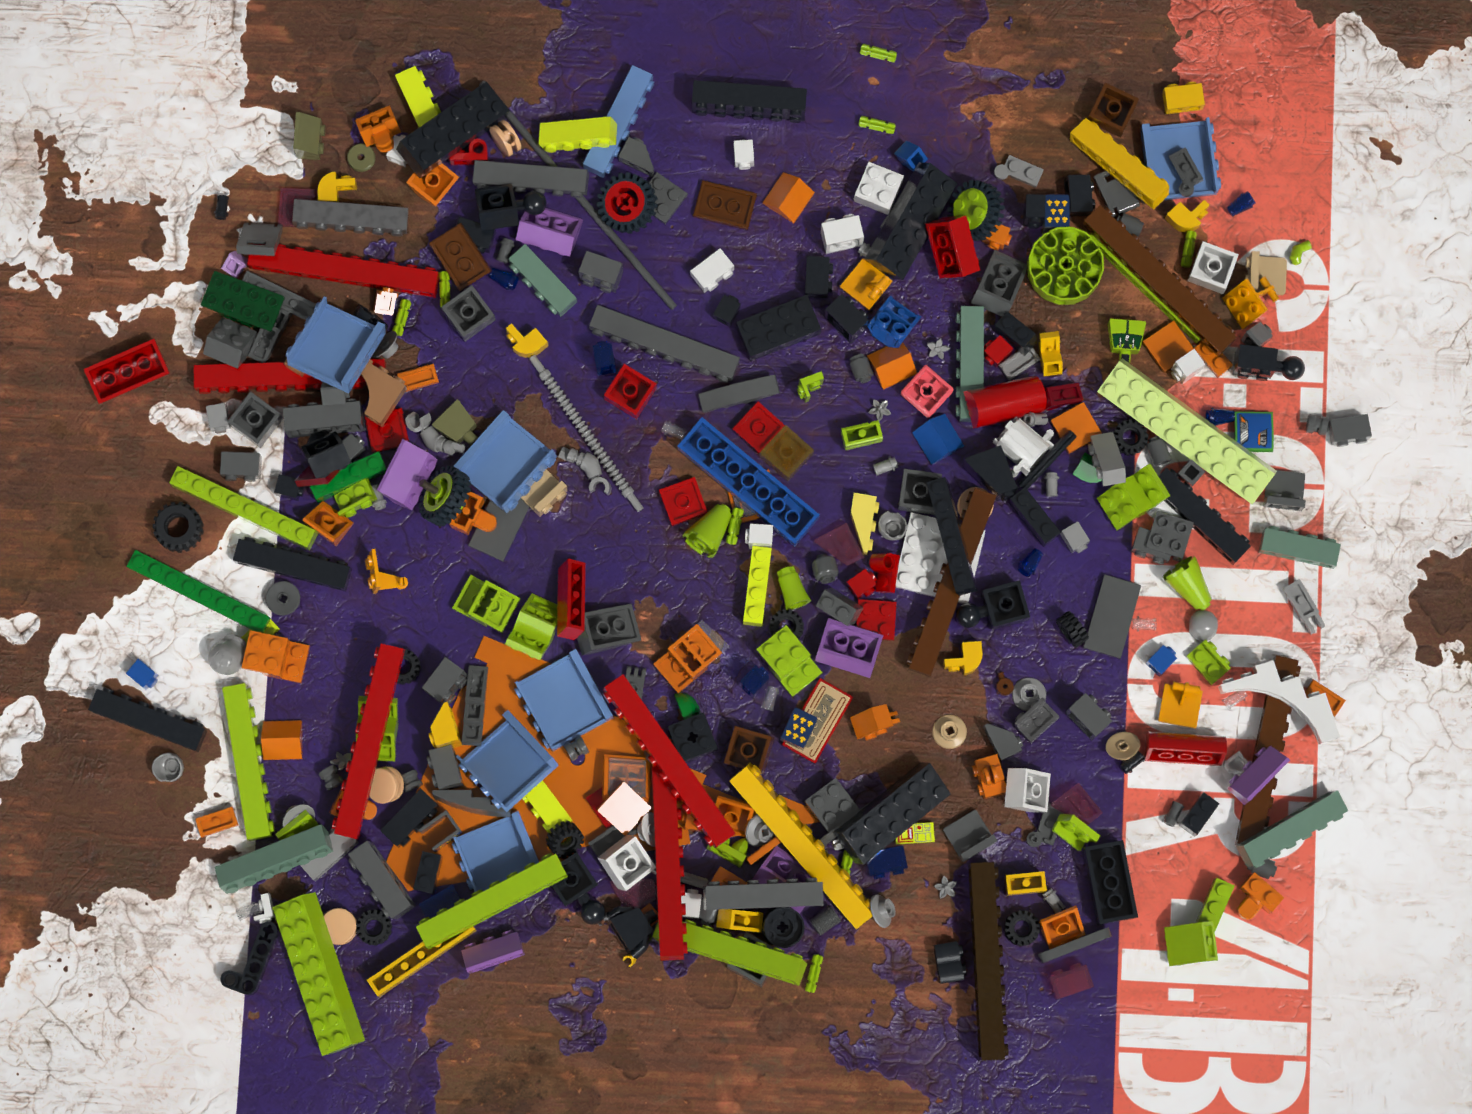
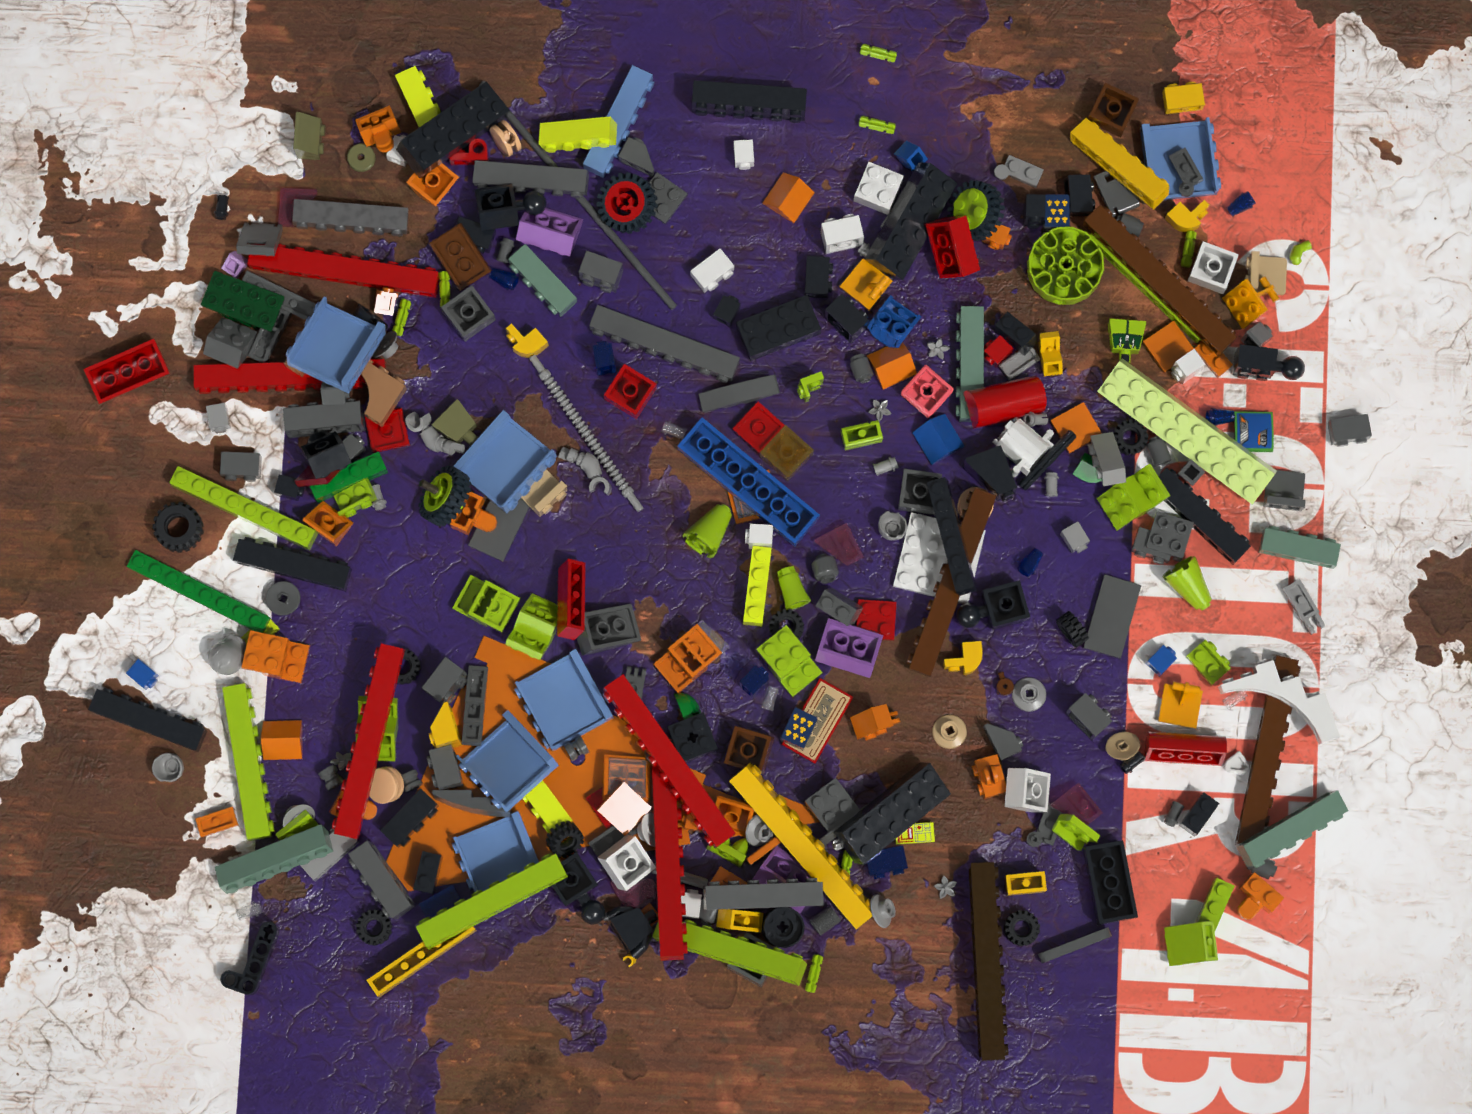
(255, 419): dark grey brick -> none
(265, 905): white bracket -> none
(318, 974): lime brick -> none
(330, 185): yellow brick -> none
(340, 925): light nougat head -> none
(380, 580): light orange plate -> none
(404, 473): medium lavender slope -> none
(419, 377): orange tile -> none
(432, 823): dark grey piece -> none
(492, 951): medium lavender slope -> none
(683, 501): red plate -> none
(725, 205): reddish brown tile -> none
(734, 525): lime axle -> none
(862, 517): light yellow slope -> none
(862, 584): red brick -> none
(887, 567): red plate -> none
(949, 962): black brick -> none
(969, 836): dark grey bracket -> none
(999, 283): dark grey slope -> none
(1034, 517): black brick -> none
(1036, 720): flat silver bracket -> none
(1053, 900): light grey pin -> none
(1062, 927): orange slope -> none
(1063, 395): dark red plate -> none
(1071, 981): clear pink brick -> none
(1144, 624): clear pin -> none
(1203, 625): light grey hair -> none
(1257, 774): medium lavender slope -> none
(1317, 424): dark grey wheel -> none
(1334, 700): orange tile -> none

